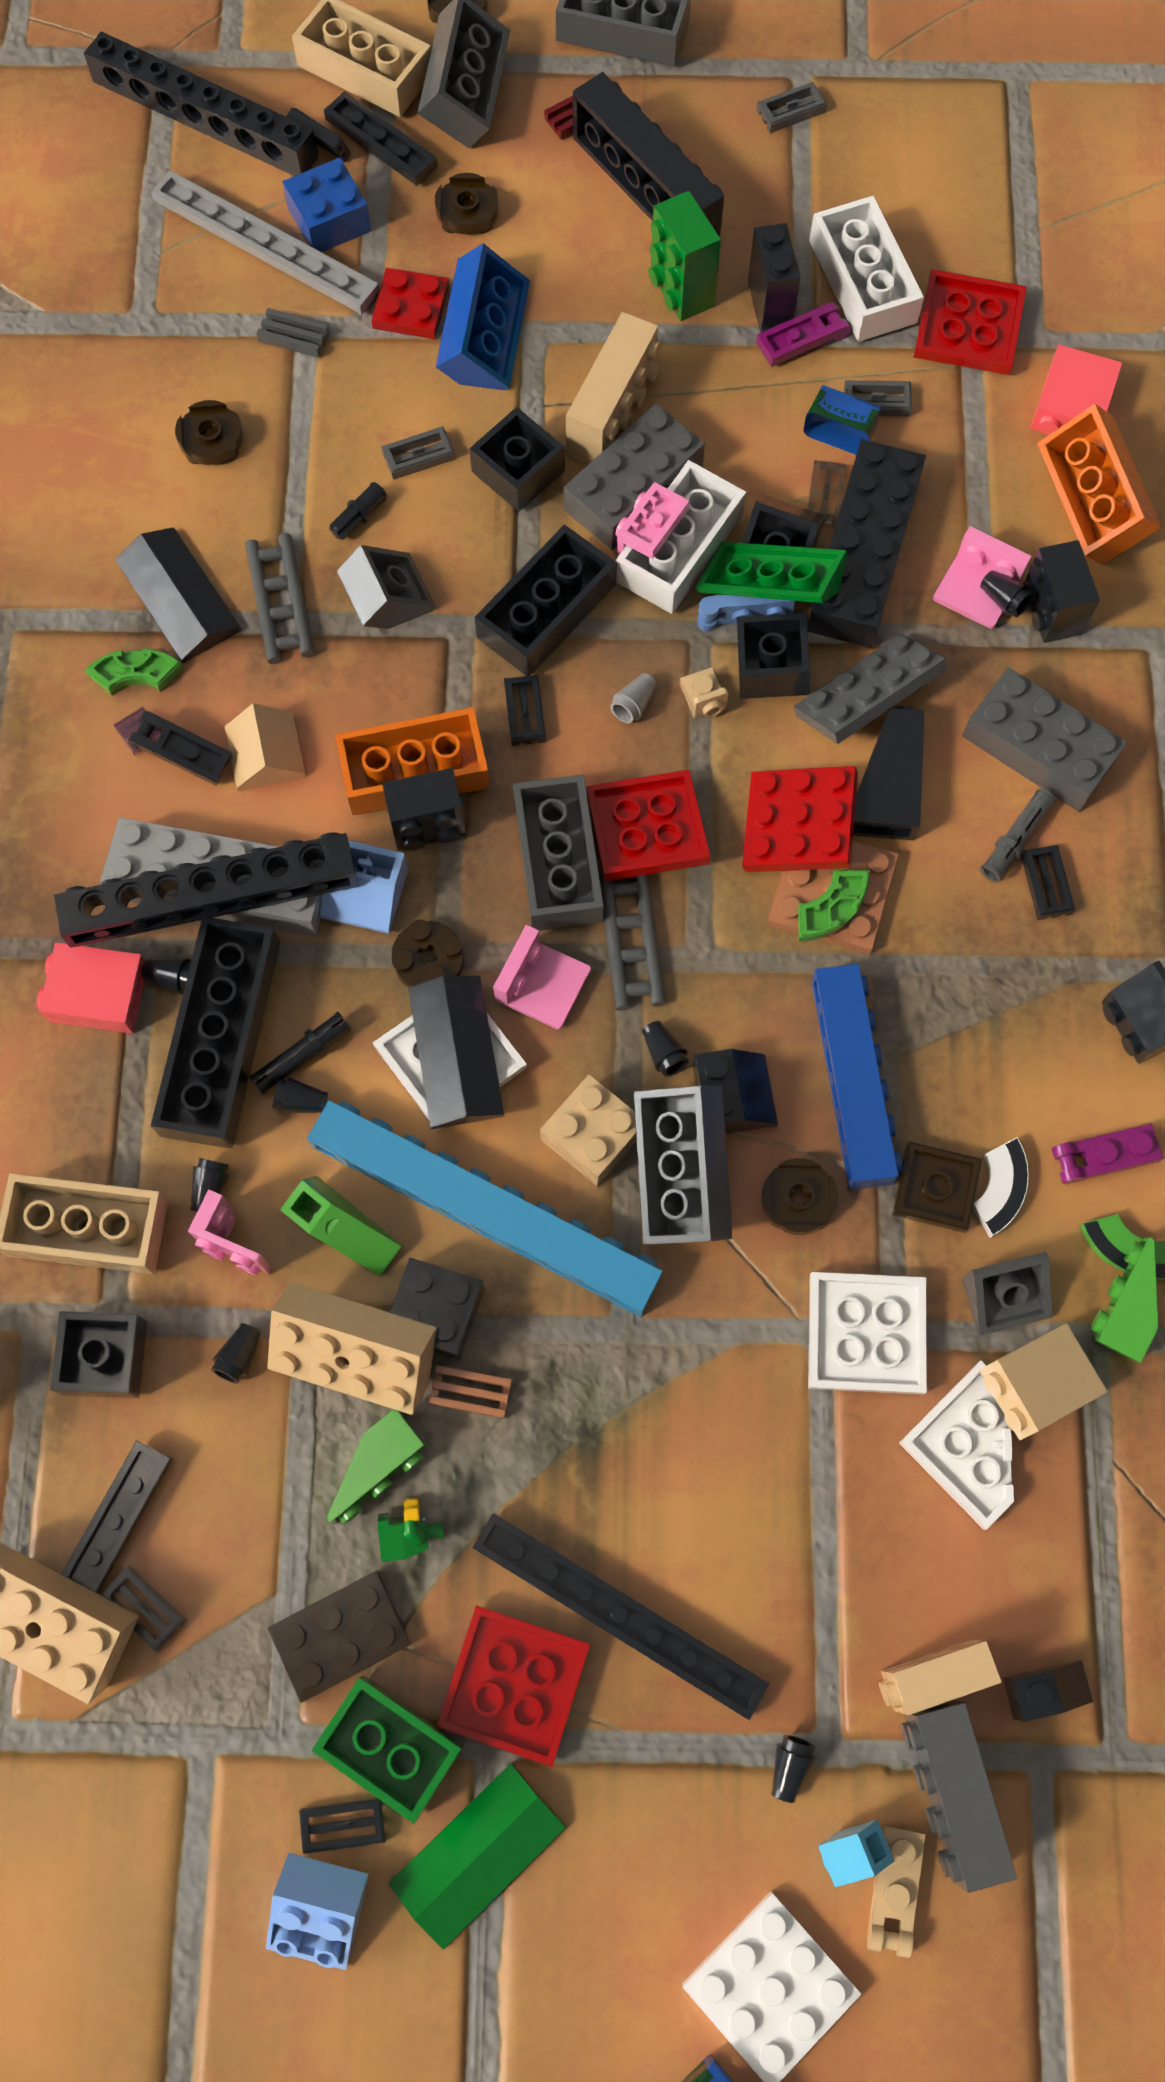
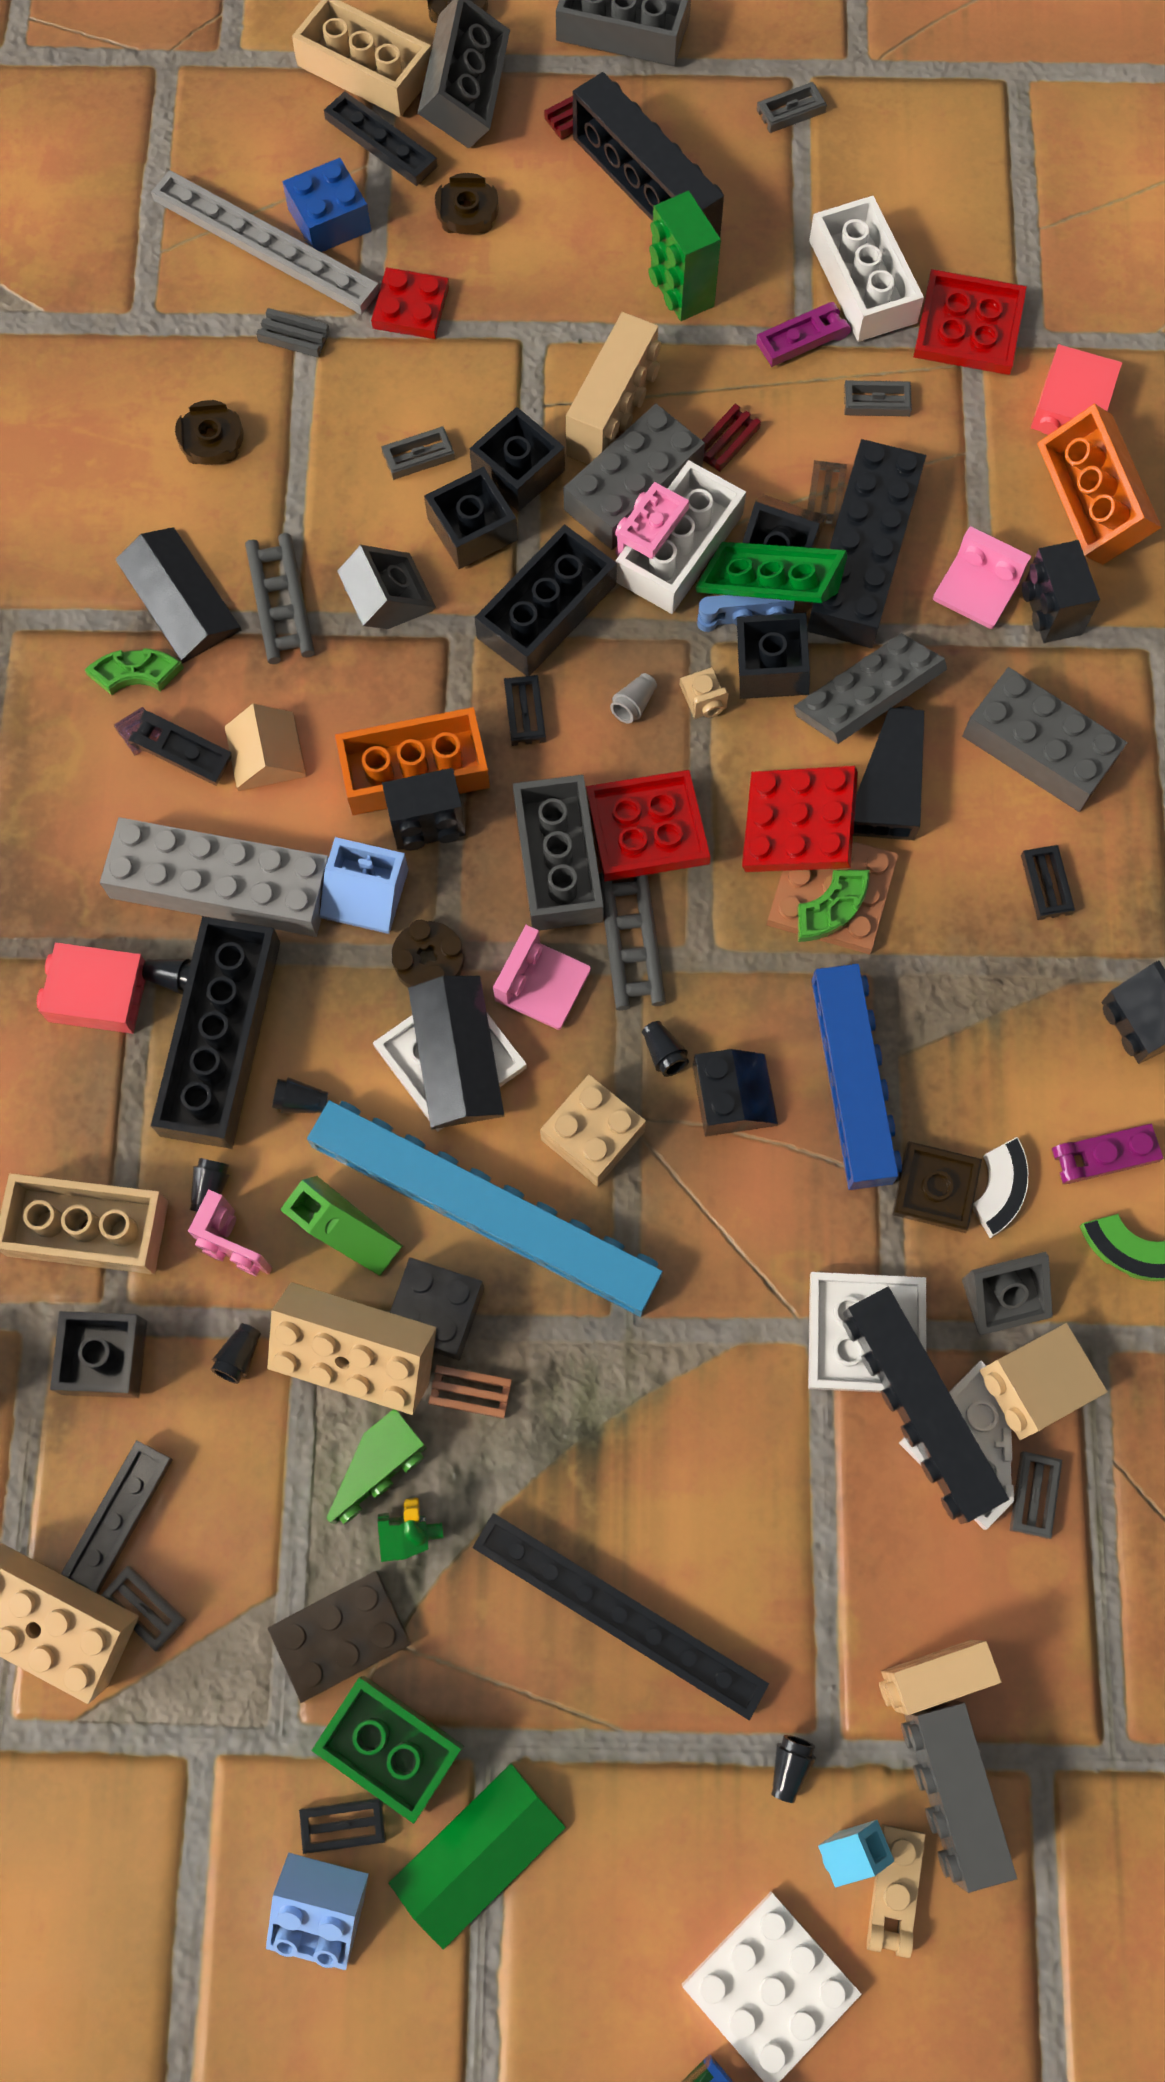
(190, 905): black brick -> none
(201, 105): black brick -> none
(300, 1052): black pin -> none
(324, 137): black tile -> none
(358, 511): black axle -> none
(471, 517): none -> black brick
(483, 320): blue slope -> none
(513, 1686): red plate -> none
(682, 1165): dark grey brick -> none
(741, 419): none -> dark red tile
(773, 276): black brick -> none
(814, 1182): dark brown plate -> none
(841, 419): blue piece -> none
(925, 1407): none -> black brick
(1007, 593): black cone -> none
(1011, 845): dark grey pin -> none
(1020, 1494): none -> dark grey tile
(1047, 1691): black slope -> none
(1132, 1312): bright green slope -> none

